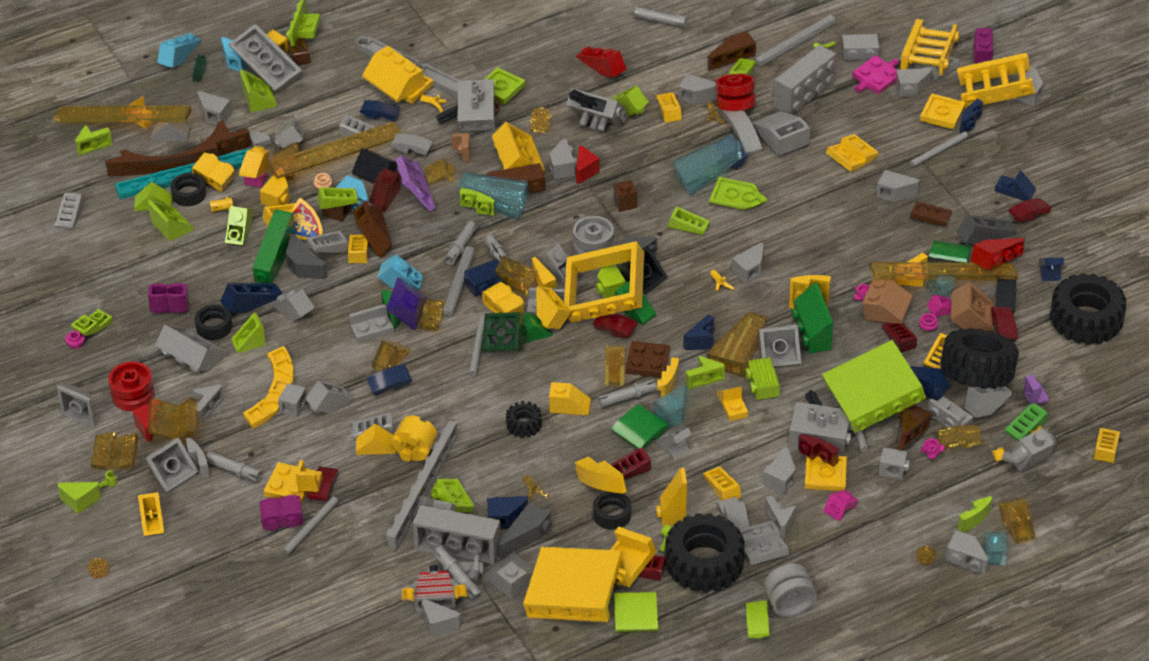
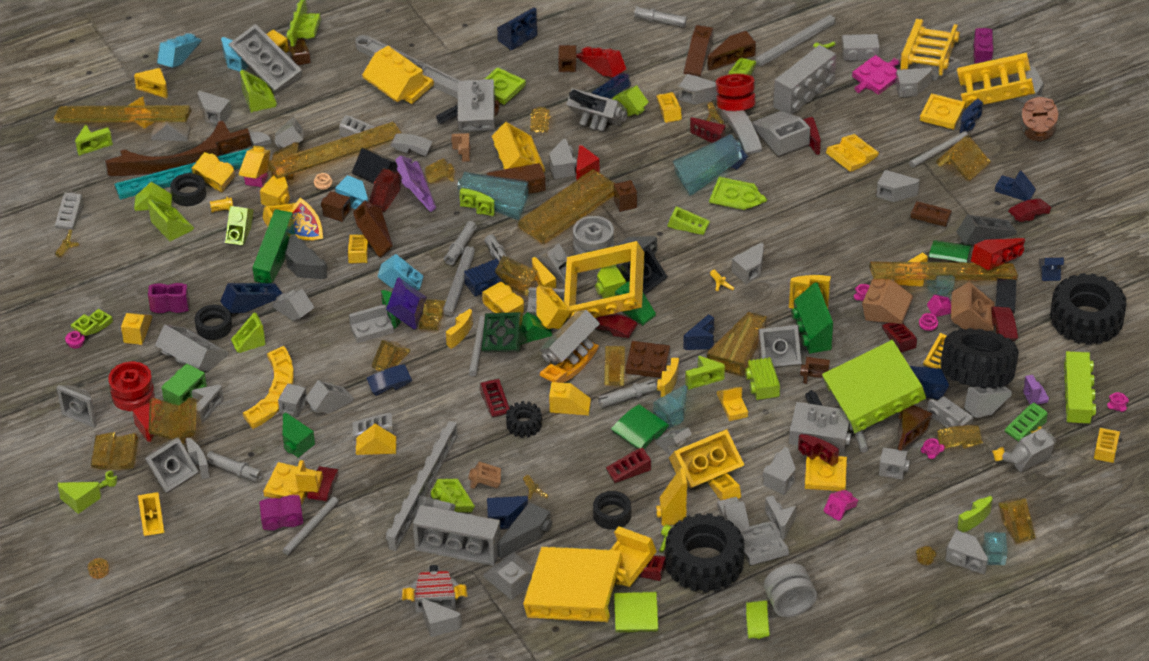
(66, 243): none -> clear yellow bar
(135, 327): none -> yellow slope
(151, 82): none -> yellow slope
(179, 386): none -> bright green brick
(199, 68): clear green axle -> none
(296, 436): none -> green slope
(329, 242): light grey slope -> none
(336, 197): lime slope -> none
(373, 108): dark blue slope -> none
(414, 439): yellow brick -> none
(434, 101): yellow bar -> none
(451, 565): light grey pin -> none
(458, 332): none -> yellow slope
(472, 569): light grey bracket -> none
(485, 474): none -> medium nougat bracket
(492, 385): none -> dark red slope
(518, 30): none -> dark blue slope
(567, 58): none -> reddish brown brick
(567, 206): none -> clear yellow plate
(567, 370): none -> light orange slope
(569, 338): none -> light grey piece
(600, 475): yellow slope -> none
(613, 86): none -> dark blue beam
(699, 50): none -> reddish brown slope
(707, 458): none -> yellow slope
(712, 131): none -> dark red slope
(814, 368): none -> reddish brown bracket
(815, 141): none -> dark red slope
(965, 157): none -> clear yellow bracket
(1039, 118): none -> dark orange cylinder
(1079, 387): none -> lime brick
(1118, 402): none -> dark pink plate

